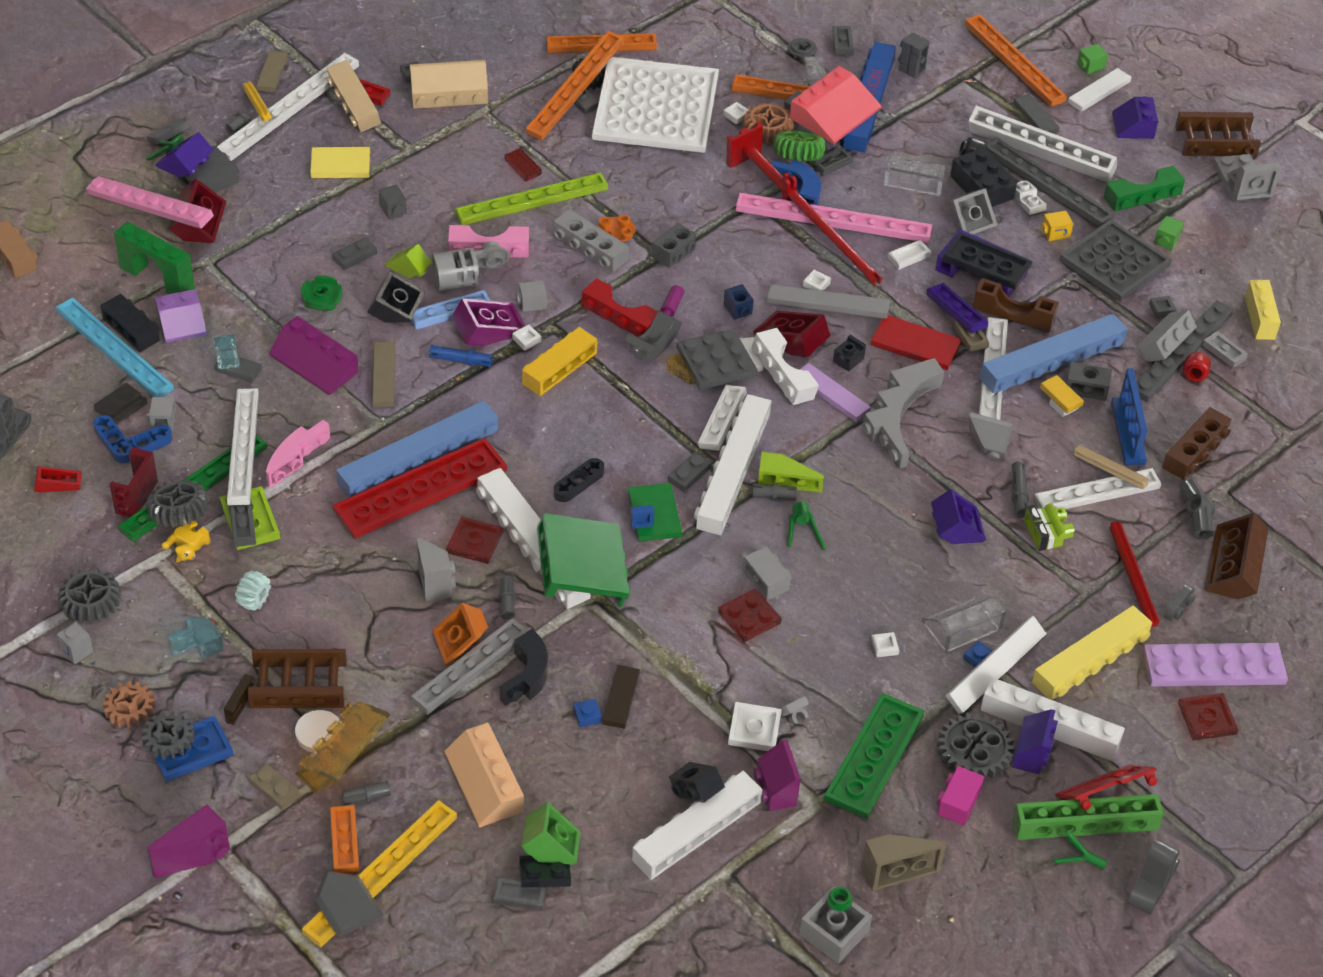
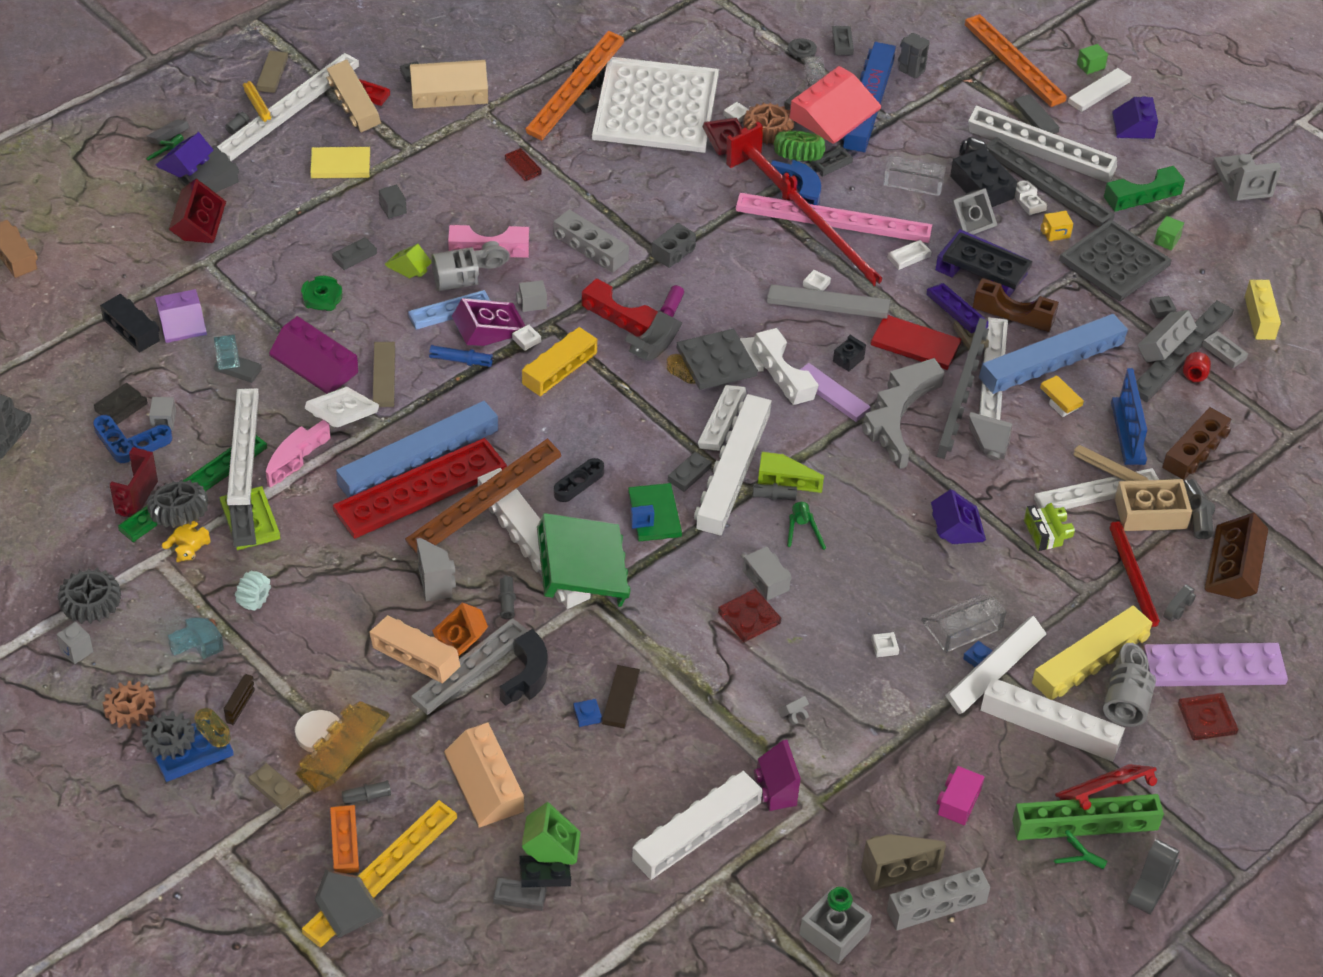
(49, 479): red slope -> none
(114, 348): medium azure tile -> none
(136, 244): green arch -> none
(149, 202): bright pink plate -> none
(190, 844): magenta slope -> none
(208, 730): none -> clear yellow beam
(298, 697): reddish brown fence -> none
(341, 407): none -> white plate
(396, 300): black slope -> none
(415, 649): none -> light nougat brick
(474, 540): clear red tile -> none
(486, 495): none -> dark orange plate
(531, 199): lime tile -> none
(586, 43): orange tile -> none
(619, 227): orange dish -> none
(696, 782): black brick -> none
(719, 130): none -> dark red tile
(738, 301): dark blue brick -> none
(754, 726): white plate -> none
(765, 87): orange tile -> none
(801, 331): dark red slope -> none
(874, 756): green plate -> none
(938, 898): none -> light grey brick
(961, 394): none -> dark grey plate
(966, 735): dark grey gear -> none
(1020, 495): dark grey pin -> none
(1035, 741): dark purple slope -> none
(1089, 380): dark grey brick -> none
(1129, 688): none -> light grey cylinder
(1153, 505): none -> tan brick
(1217, 122): reddish brown fence -> none

